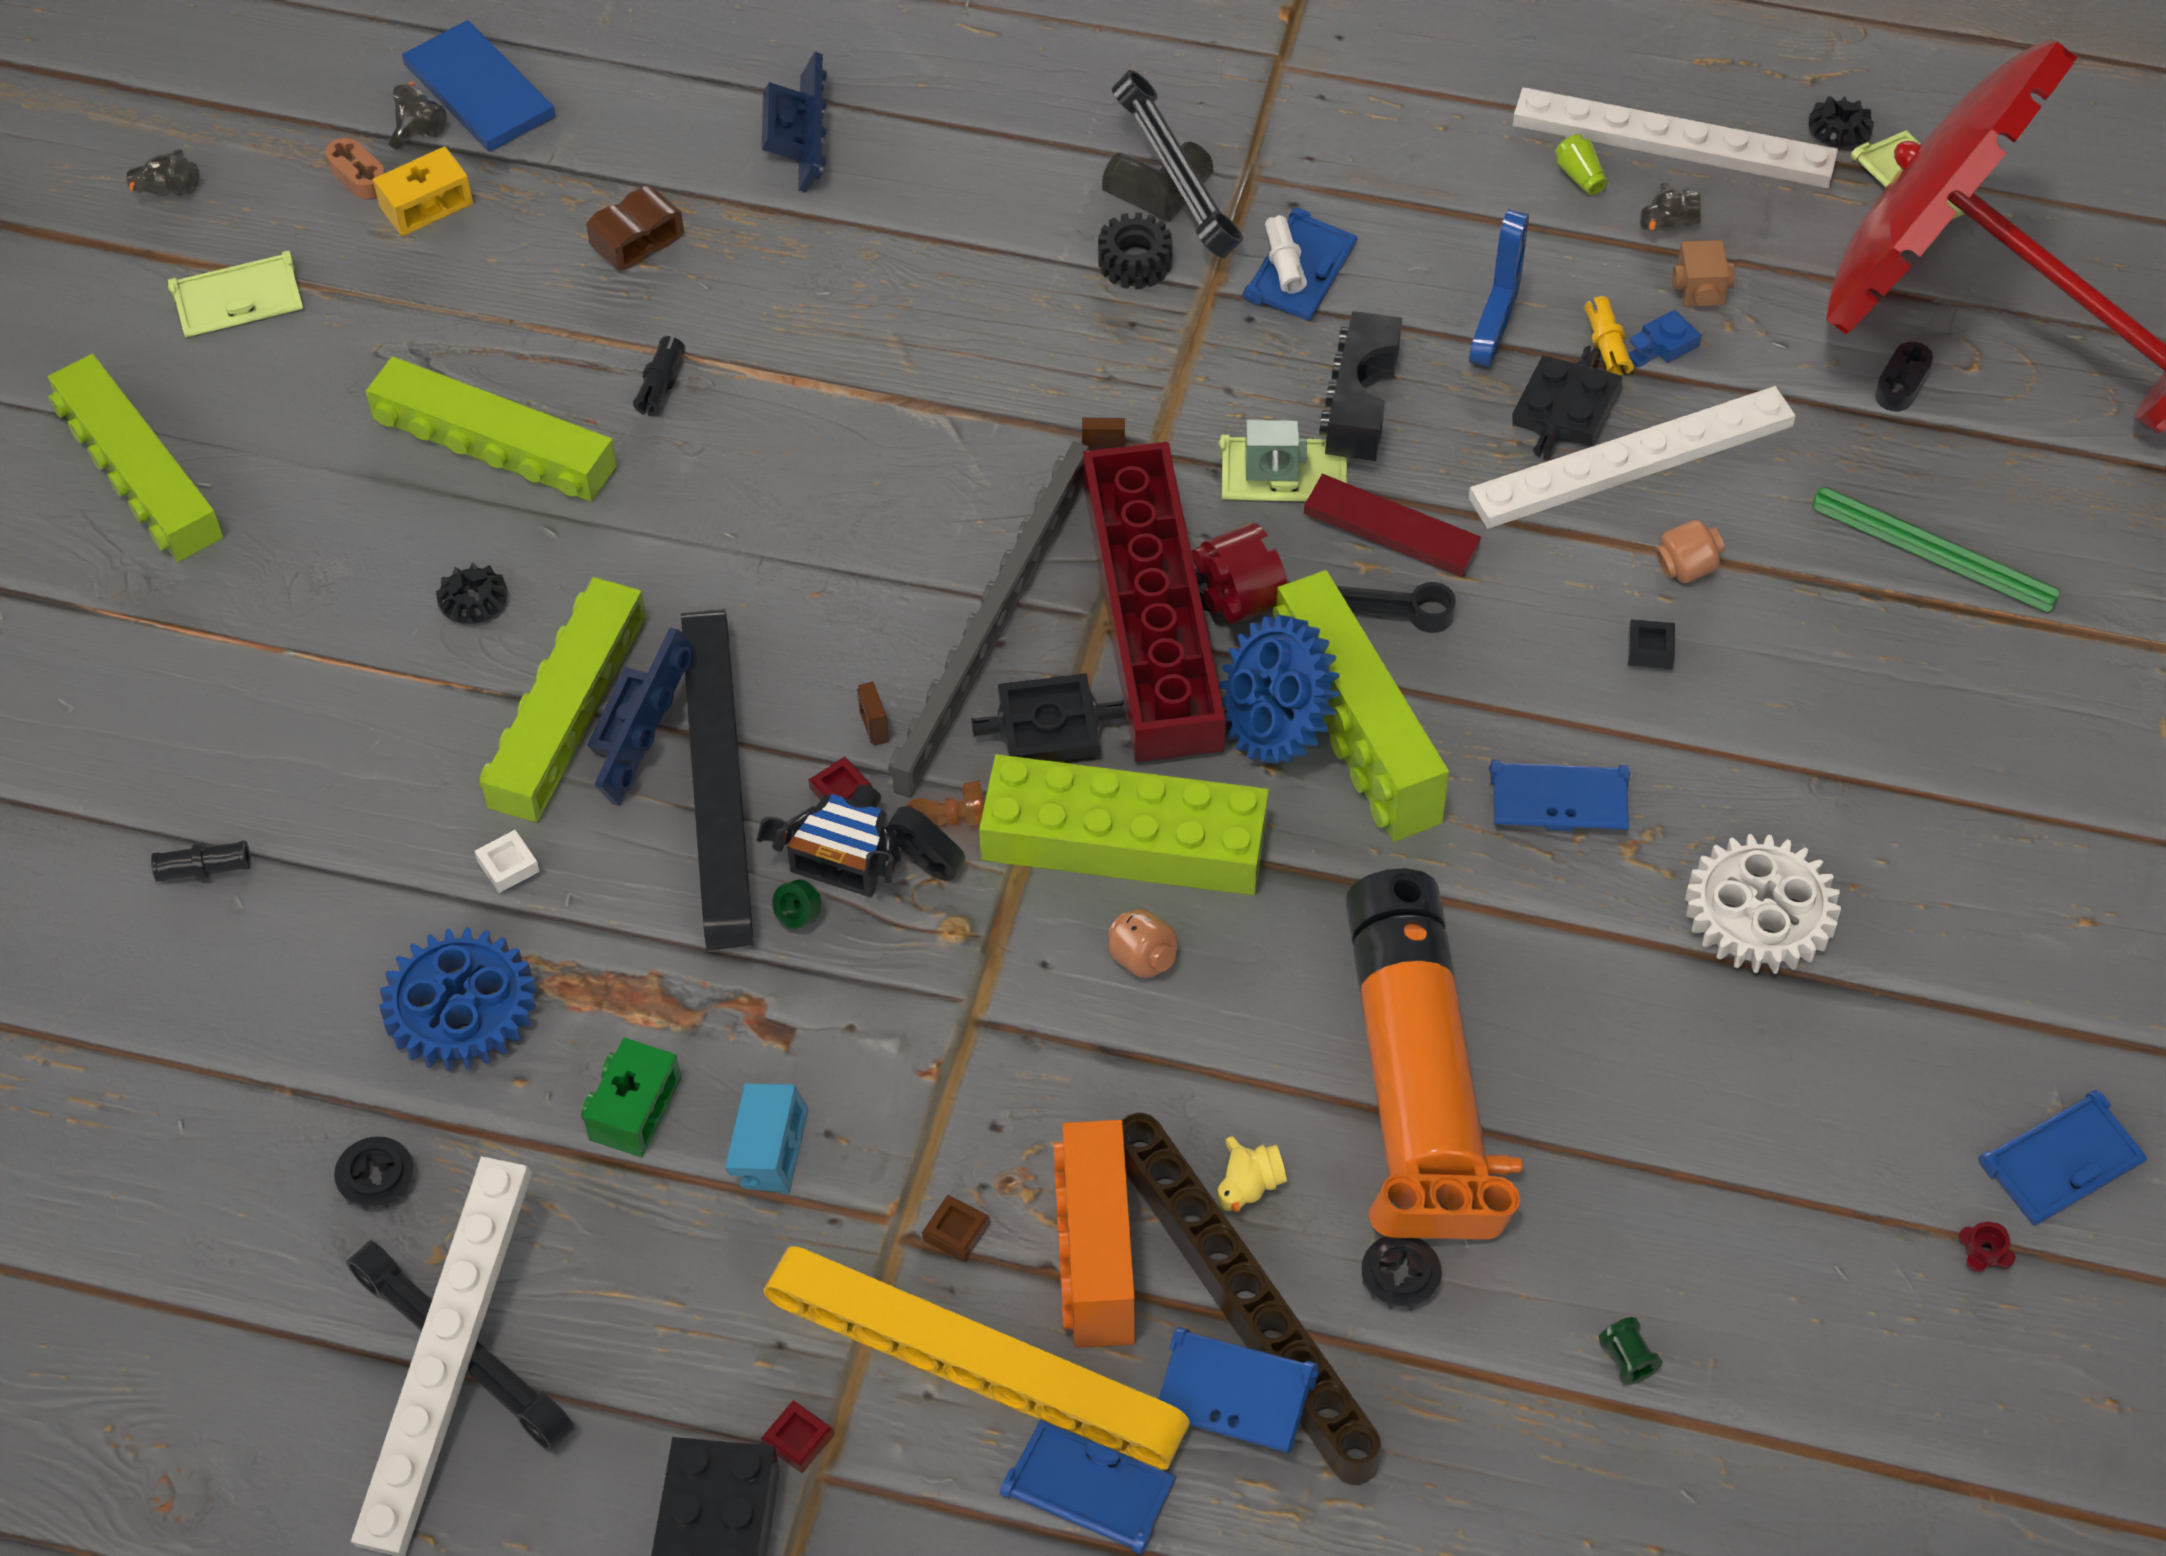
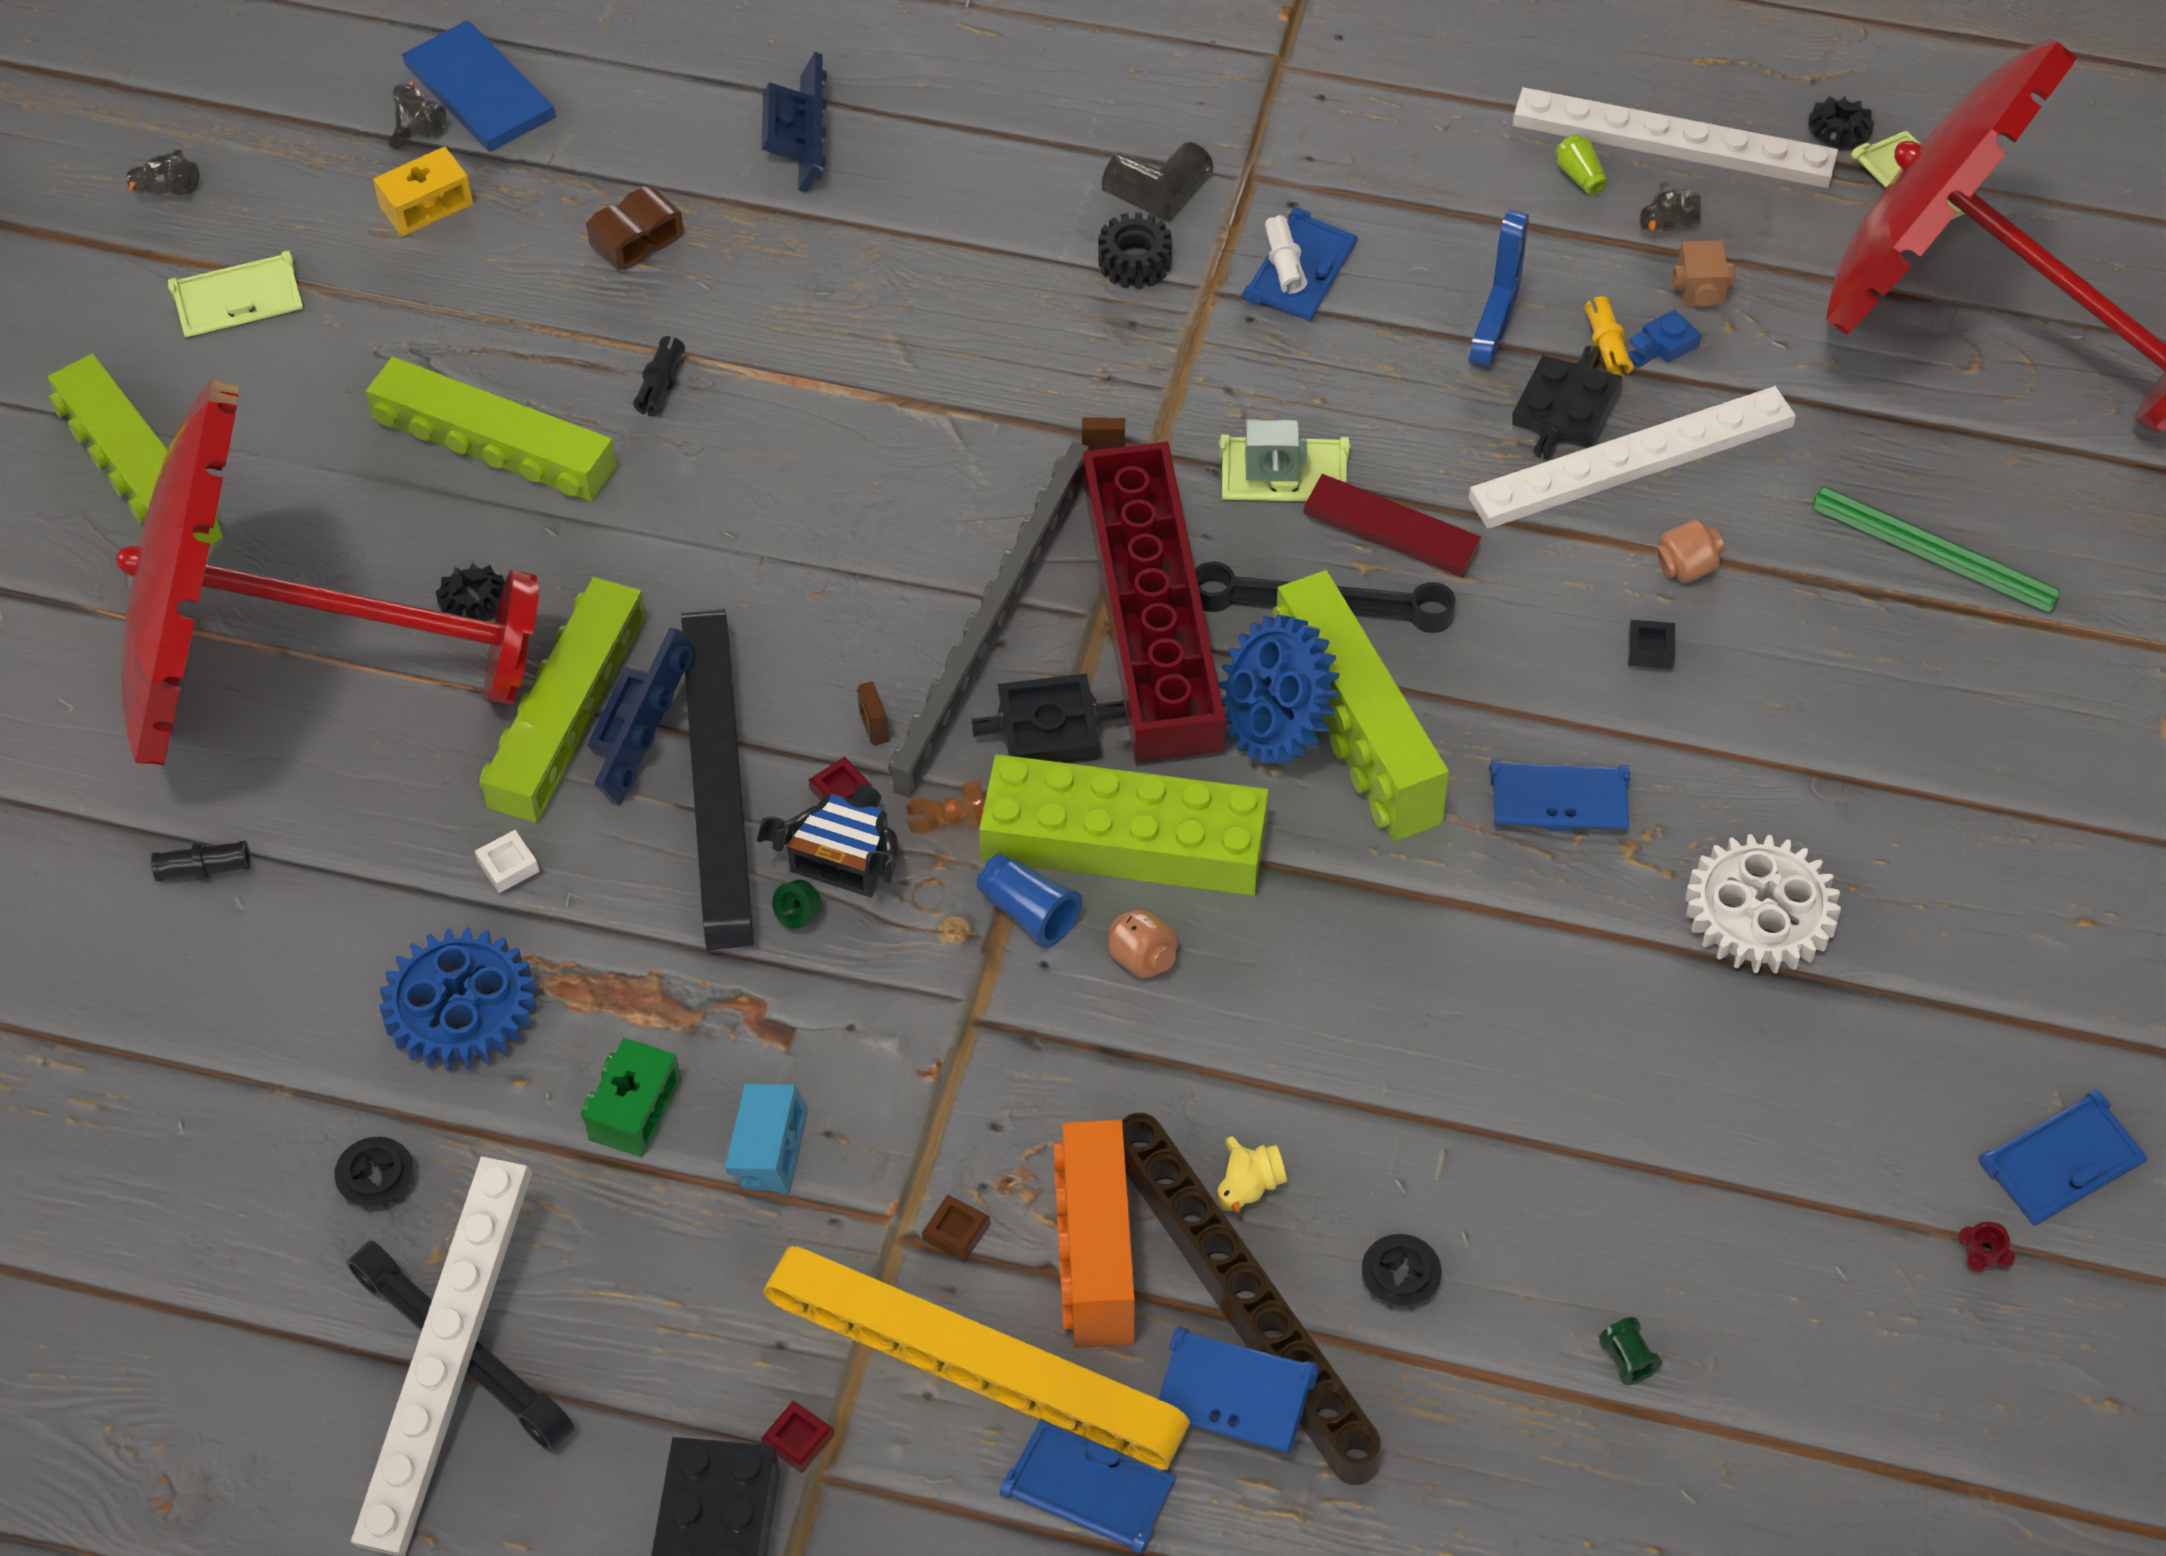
(174, 568): none -> red piece
(349, 172): nougat beam -> none
(925, 843): black beam -> none
(1030, 899): none -> blue plant
(1215, 228): black piece -> none
(1240, 573): dark red brick -> none
(1355, 415): black arch -> none
(1422, 1068): orange piece -> none
(1910, 379): black beam -> none

